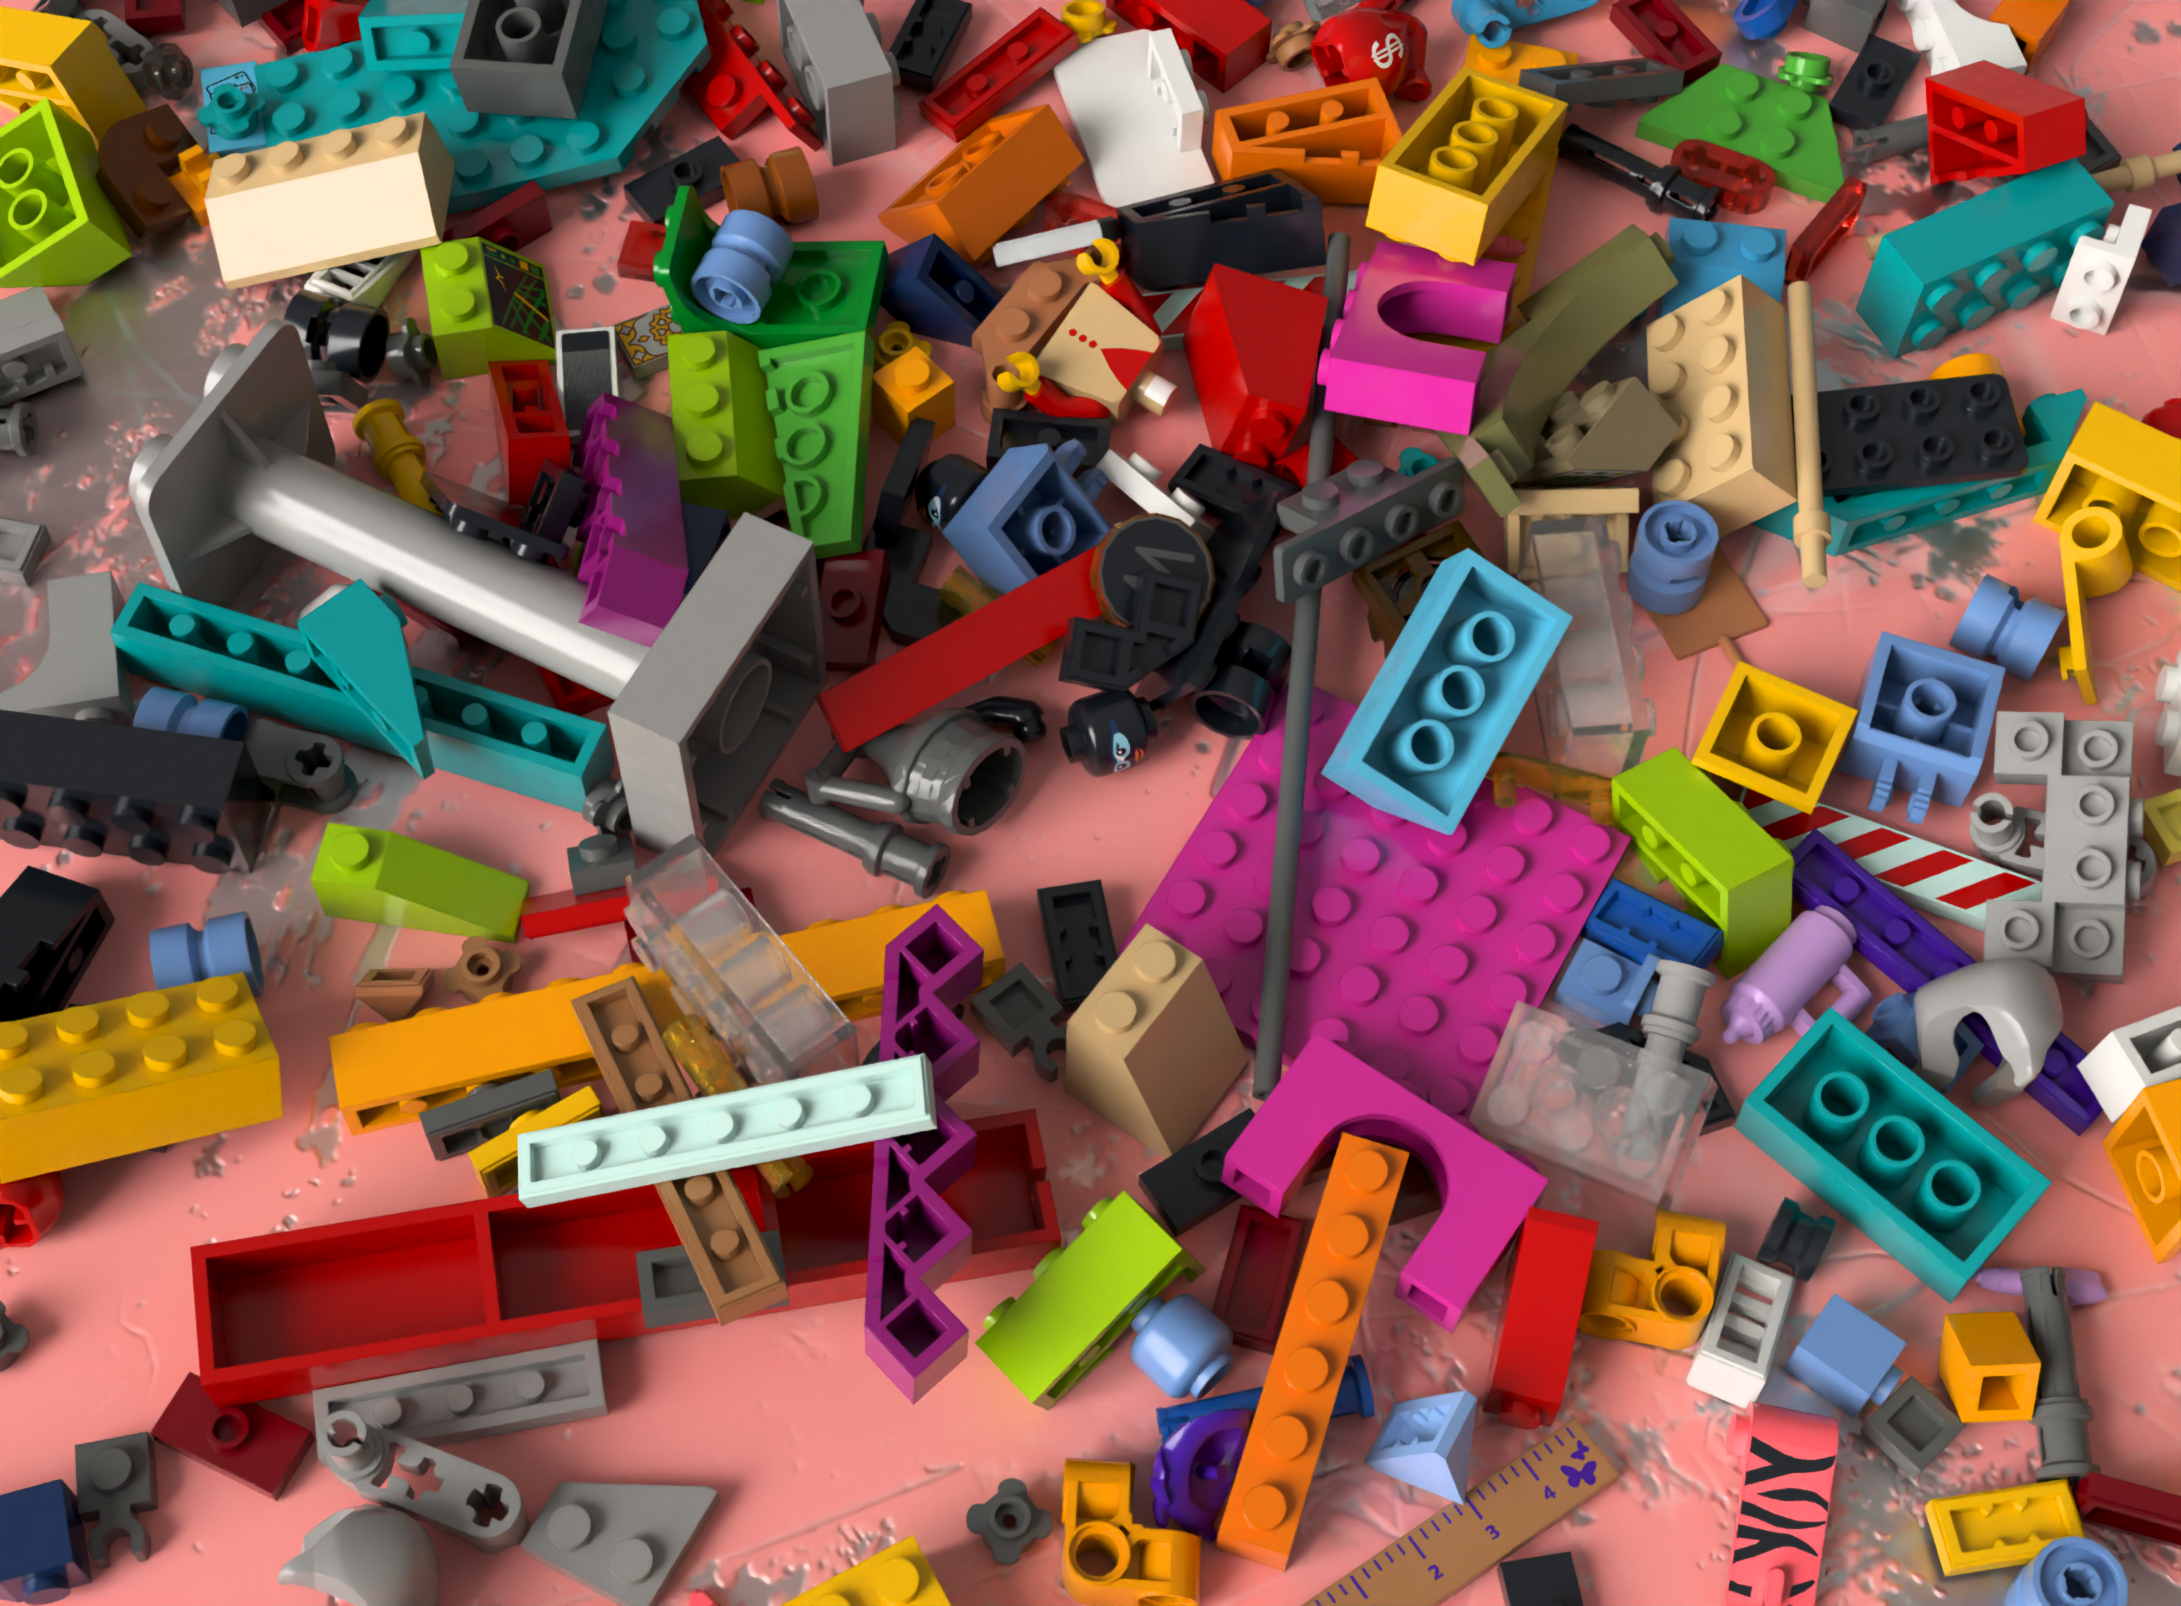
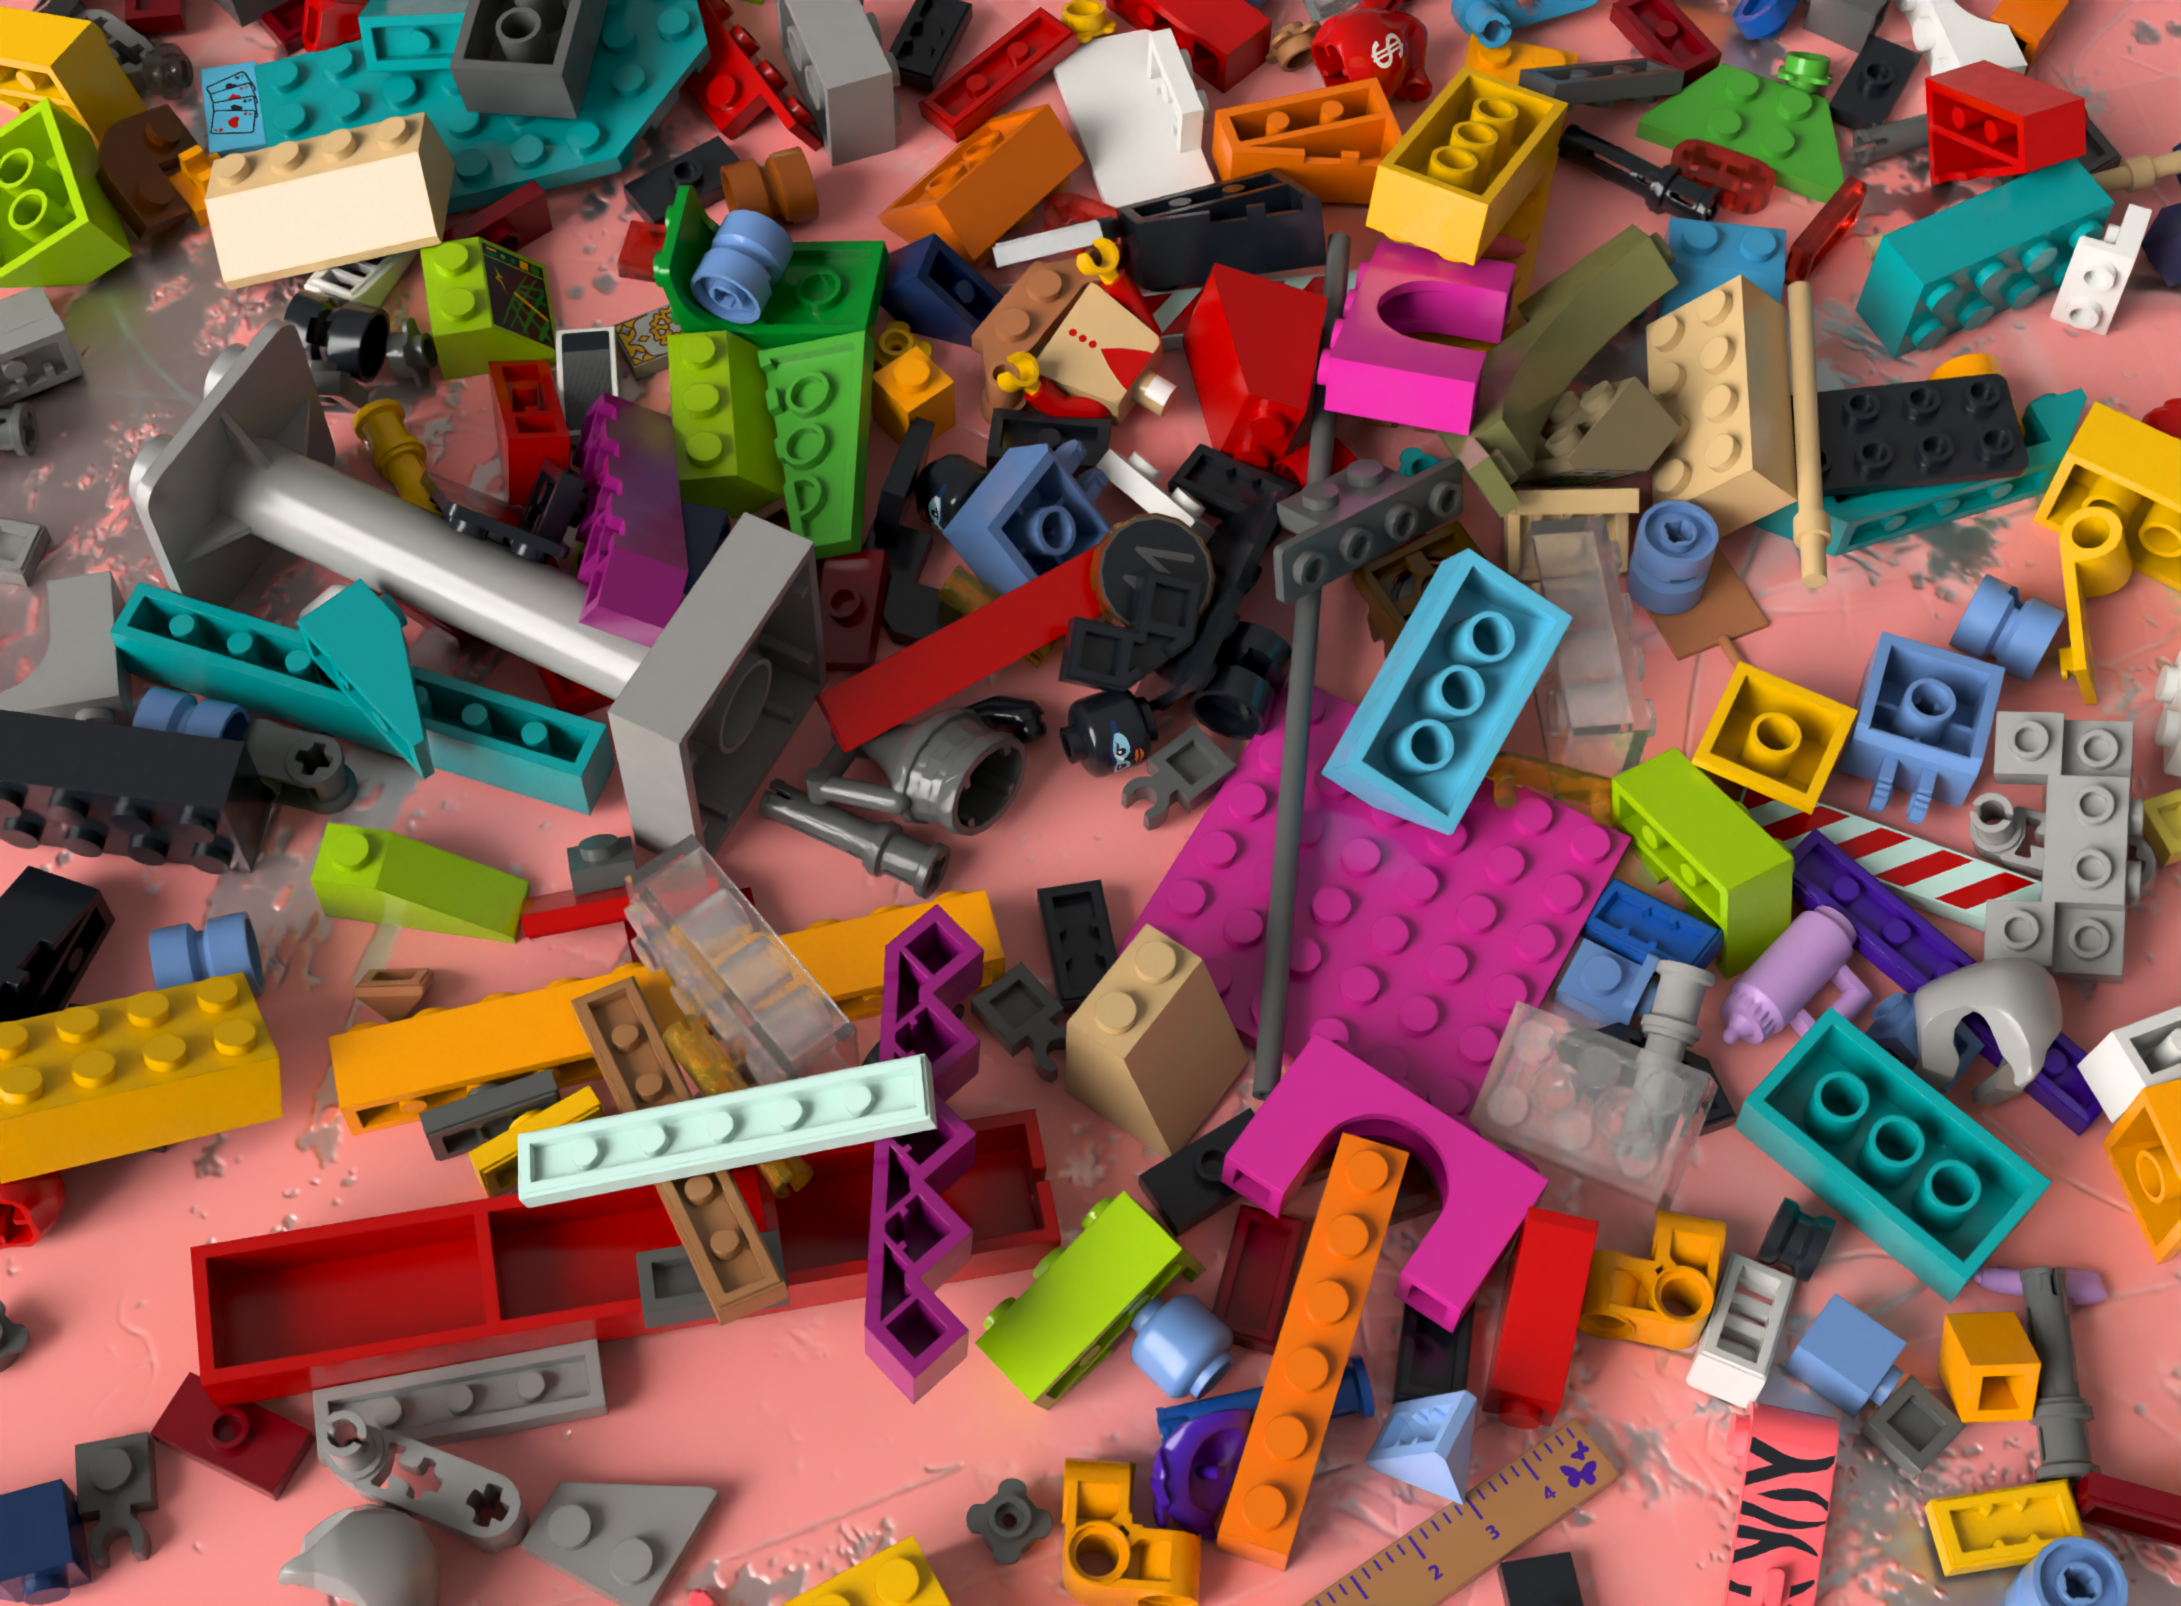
(232, 112): teal plate -> none
(479, 954): medium nougat plate -> none
(608, 808): dark grey plate -> none
(1182, 771): none -> dark grey plate
(1431, 1357): none -> black tile

